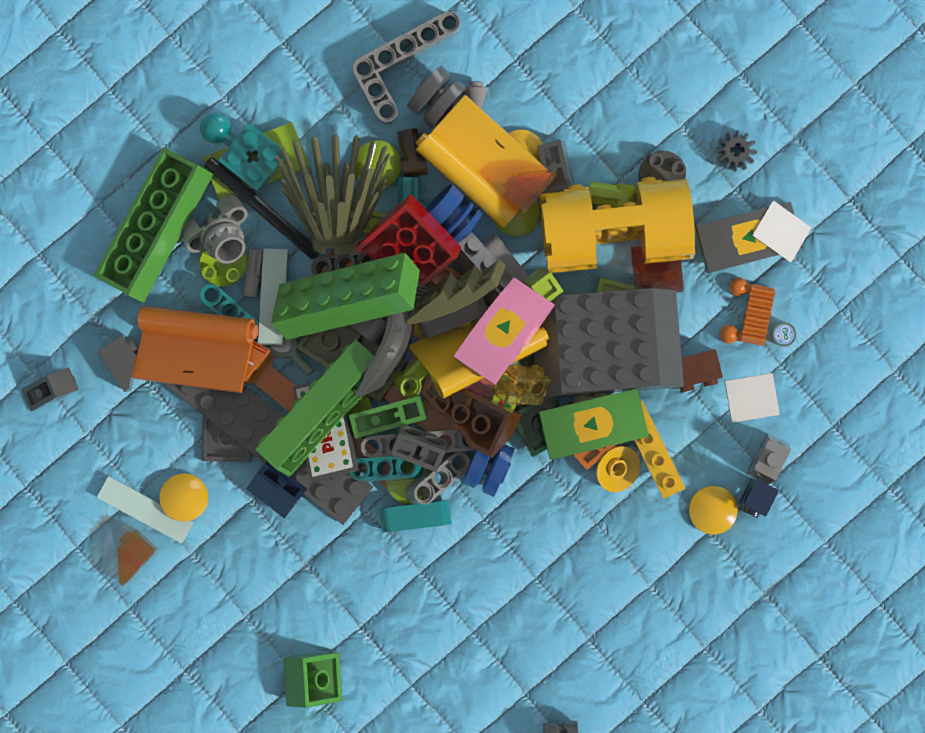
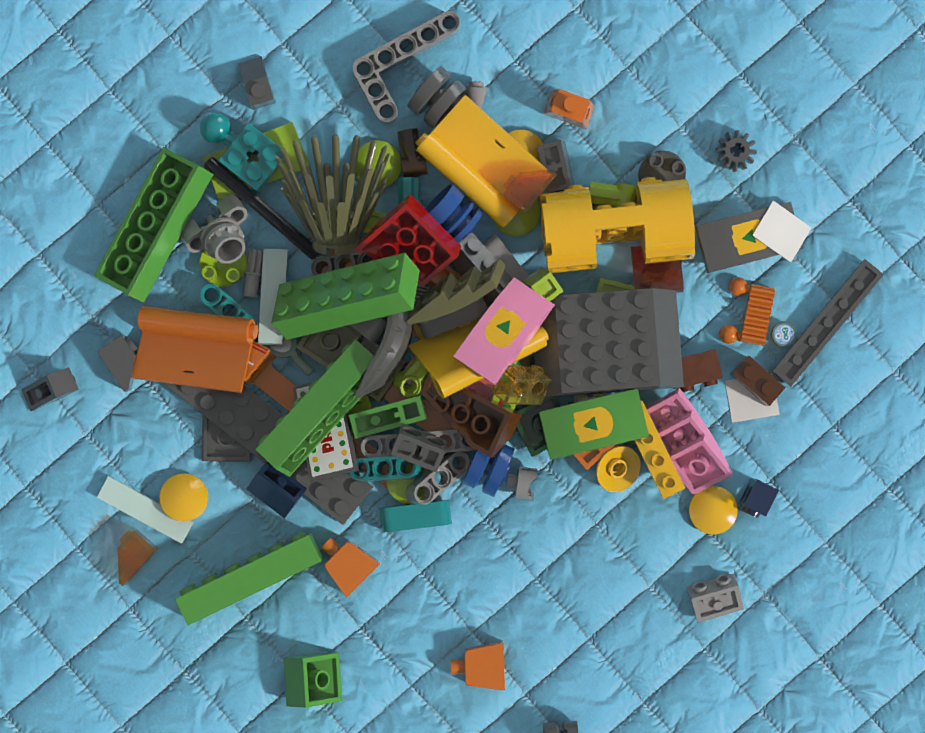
(249, 578): none -> bright green brick
(256, 83): none -> dark grey slope
(348, 564): none -> orange torso
(482, 666): none -> orange torso
(521, 483): none -> light grey piece
(569, 108): none -> orange torso
(688, 442): none -> bright pink slope
(715, 597): none -> light grey bracket
(757, 380): none -> reddish brown brick
(769, 459): light grey torso -> none
(827, 322): none -> dark grey plate

